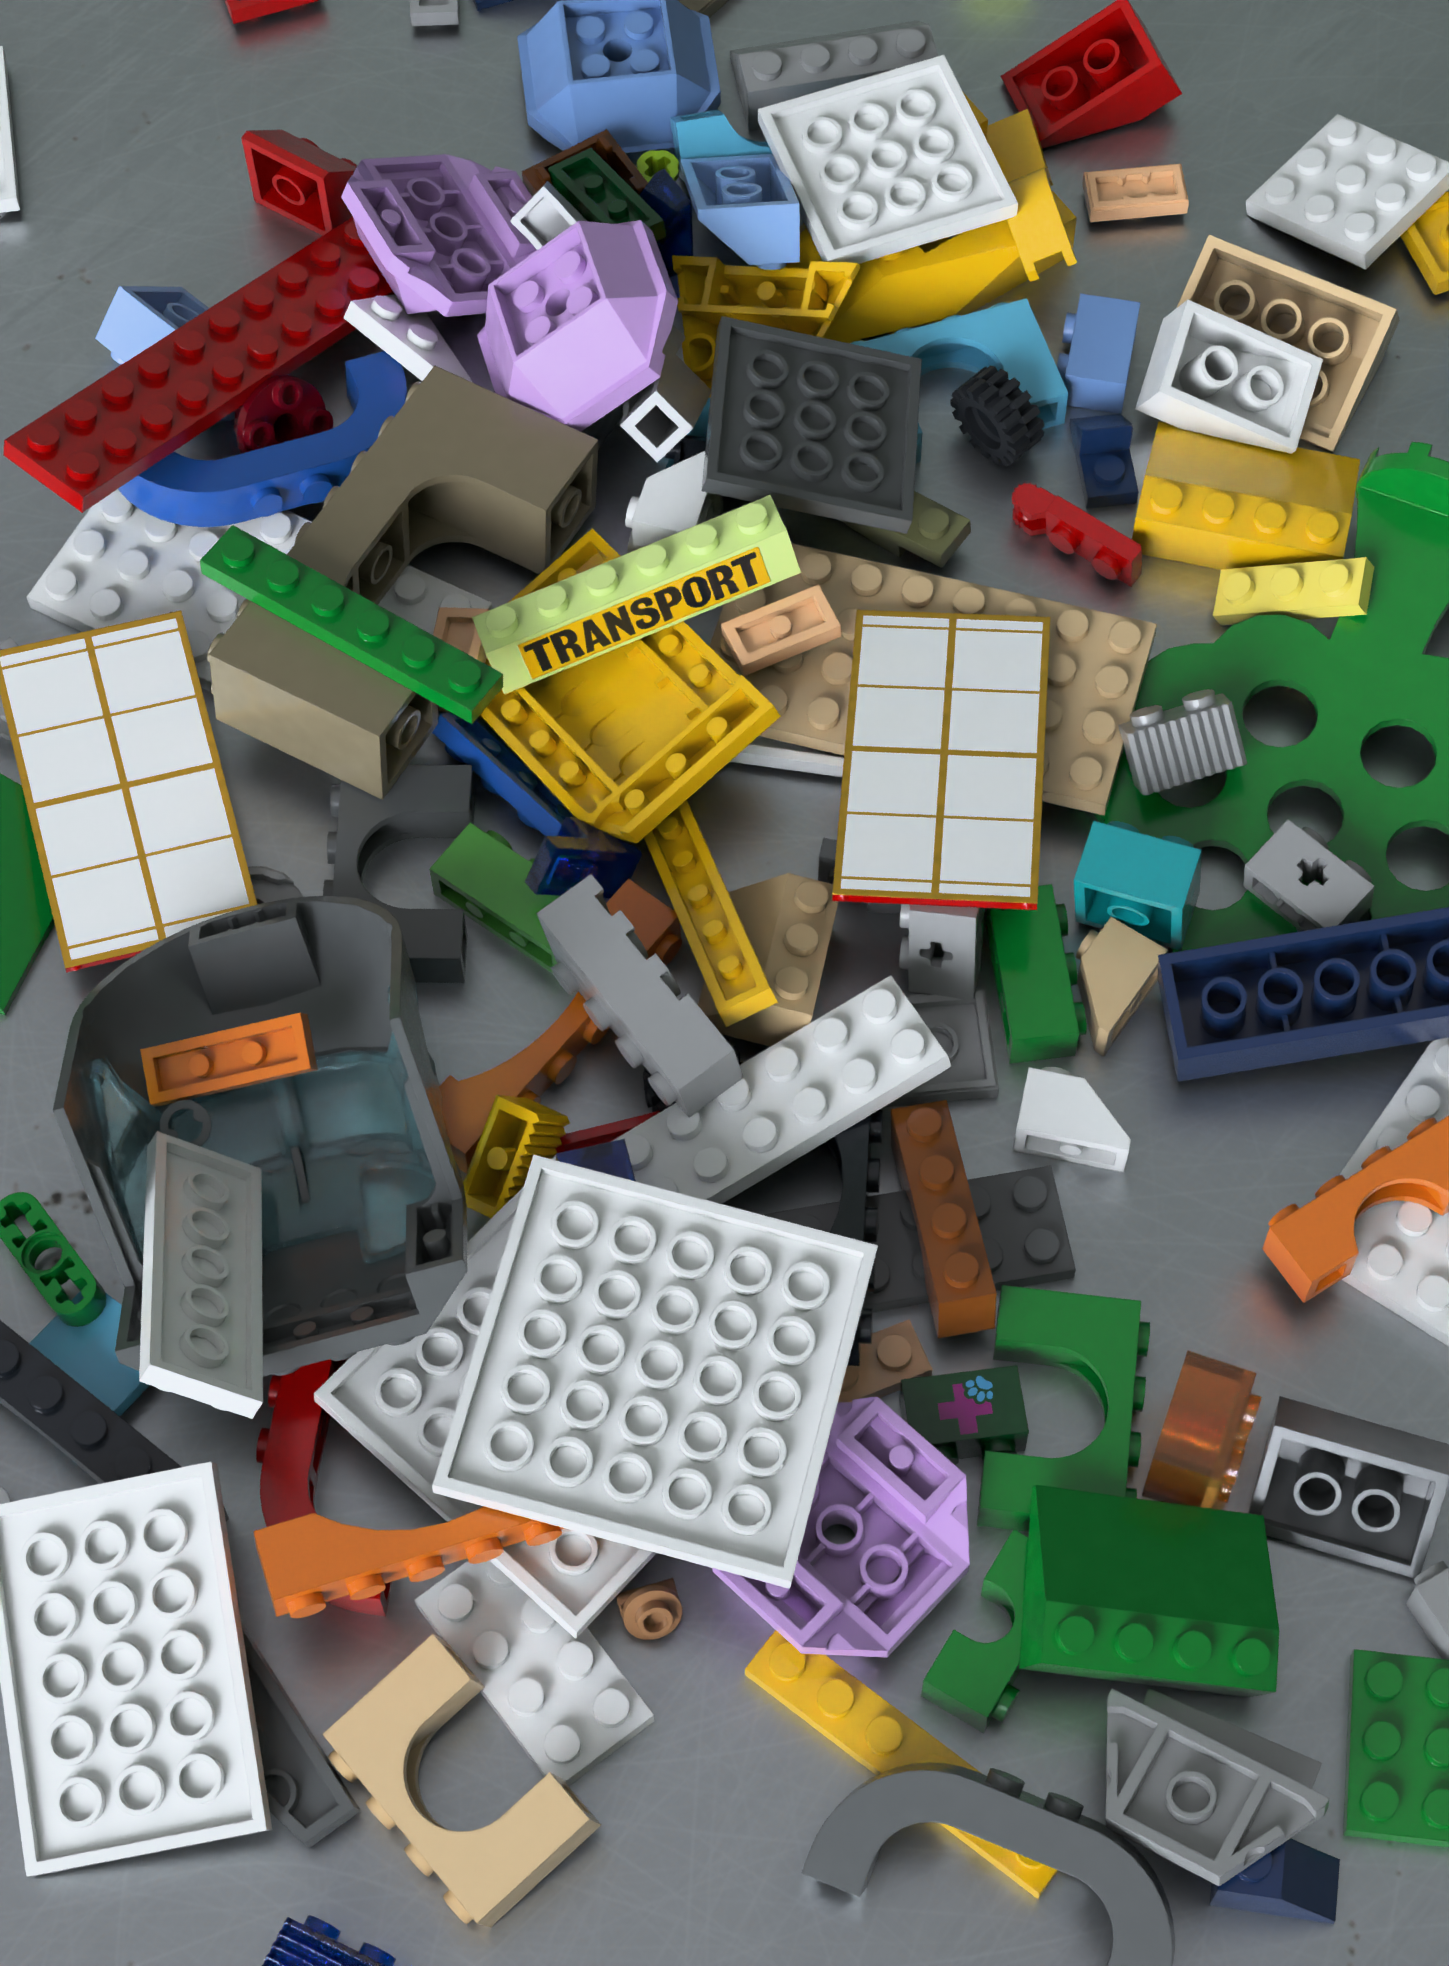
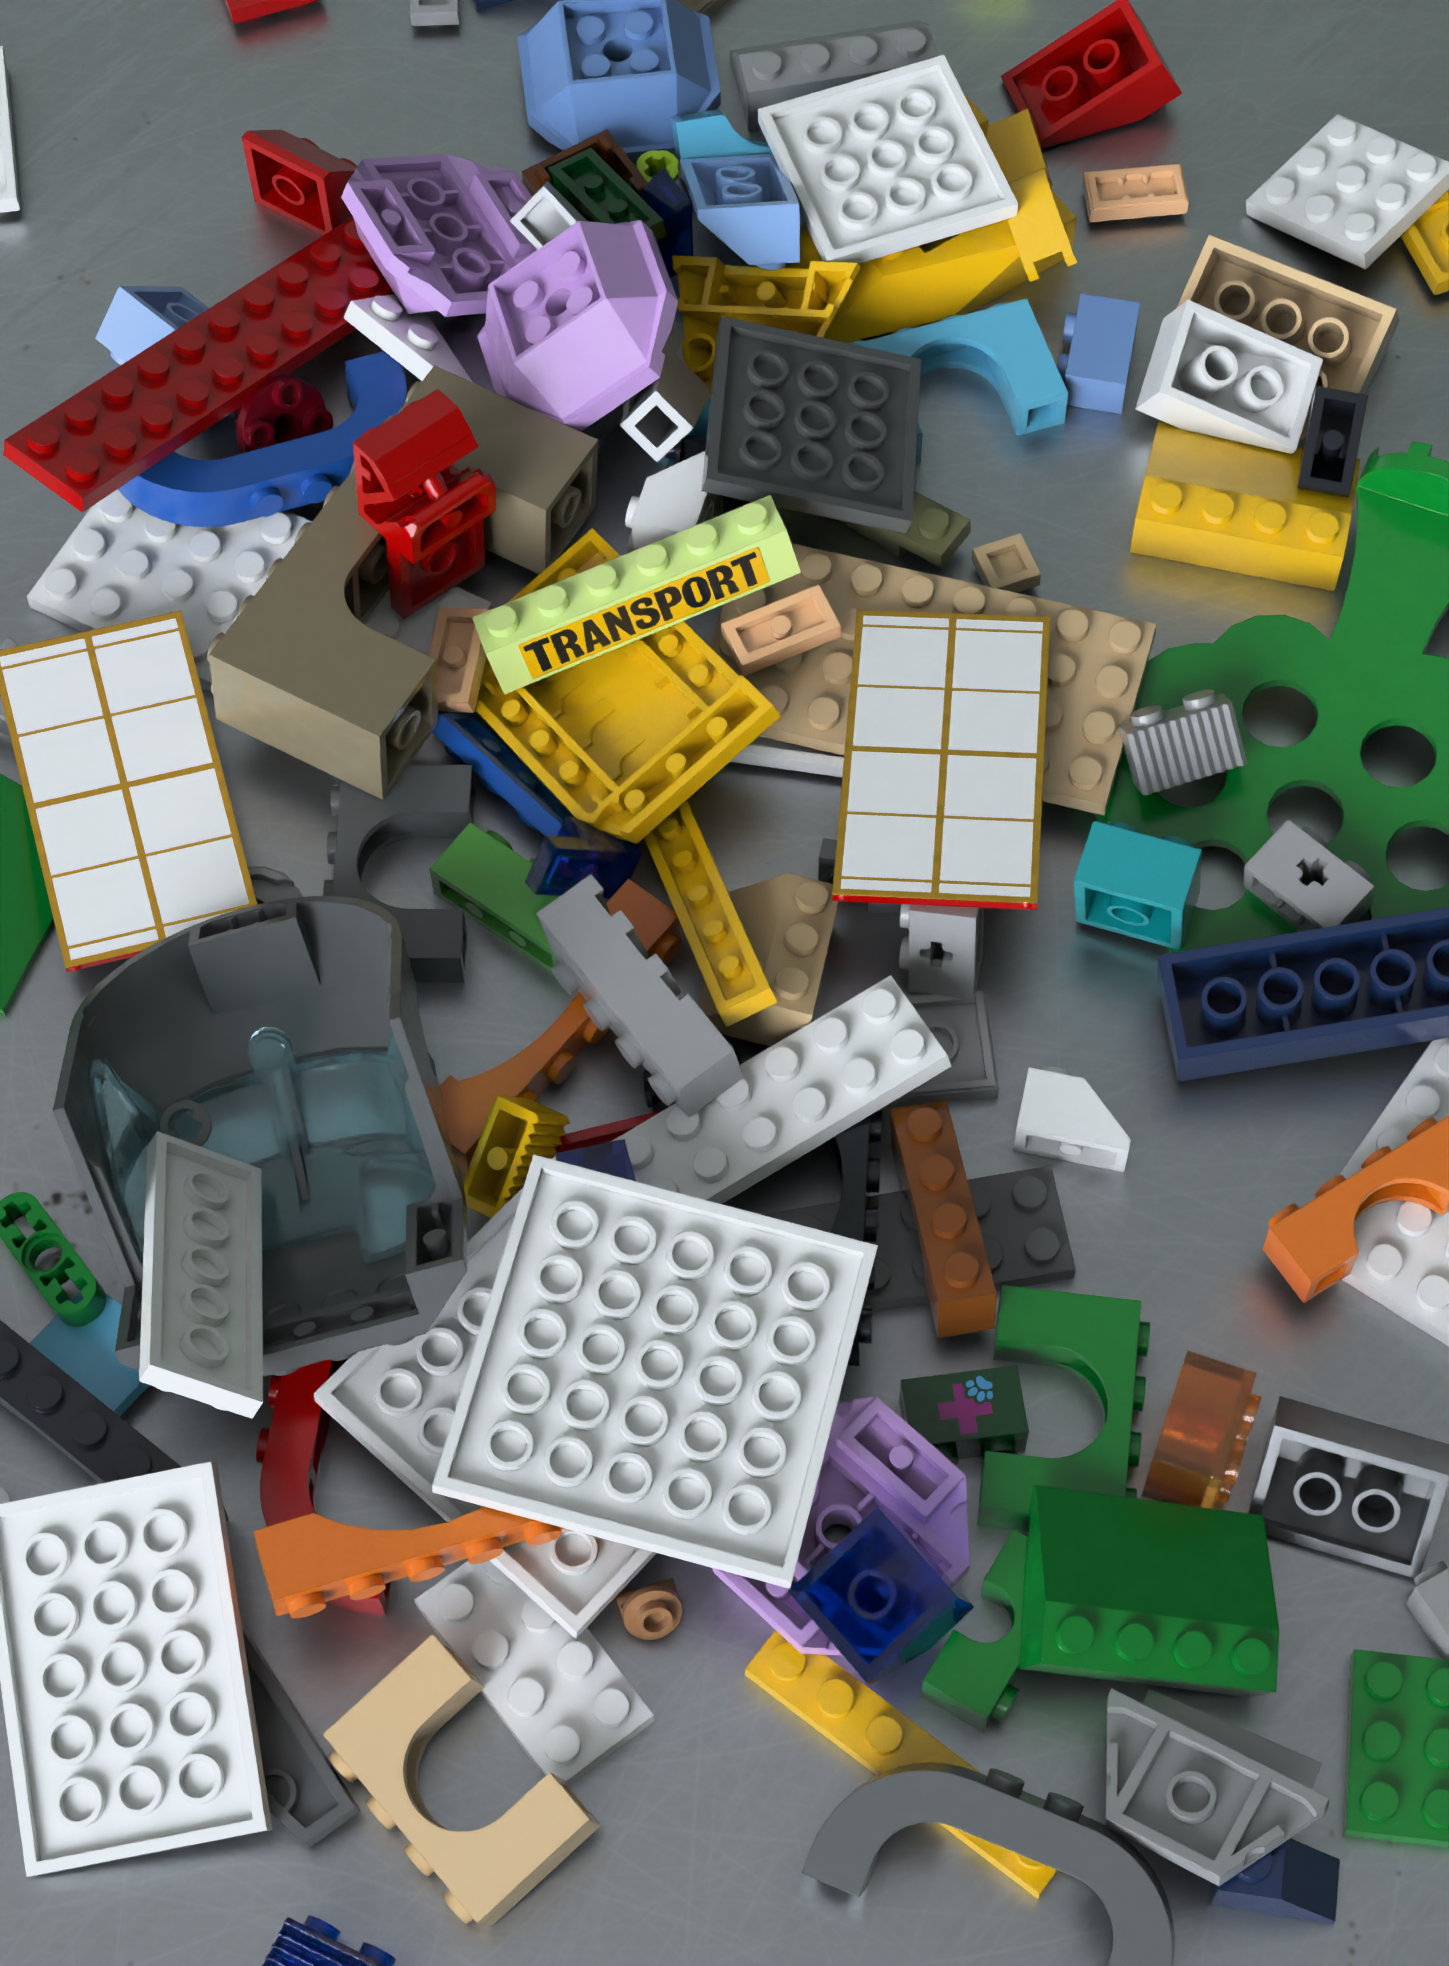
(229, 1059): orange plate -> none
(352, 624): green plate -> none
(422, 500): none -> red piece
(880, 1597): none -> clear blue slope
(885, 1362): light nougat plate -> none
(997, 415): black tyre -> none
(1006, 564): none -> tan plate
(1035, 980): green brick -> none
(1078, 532): red hinge -> none
(1104, 460): dark blue slope -> none
(1115, 978): tan slope -> none
(1295, 590): light yellow plate -> none
(1332, 441): none -> black slope

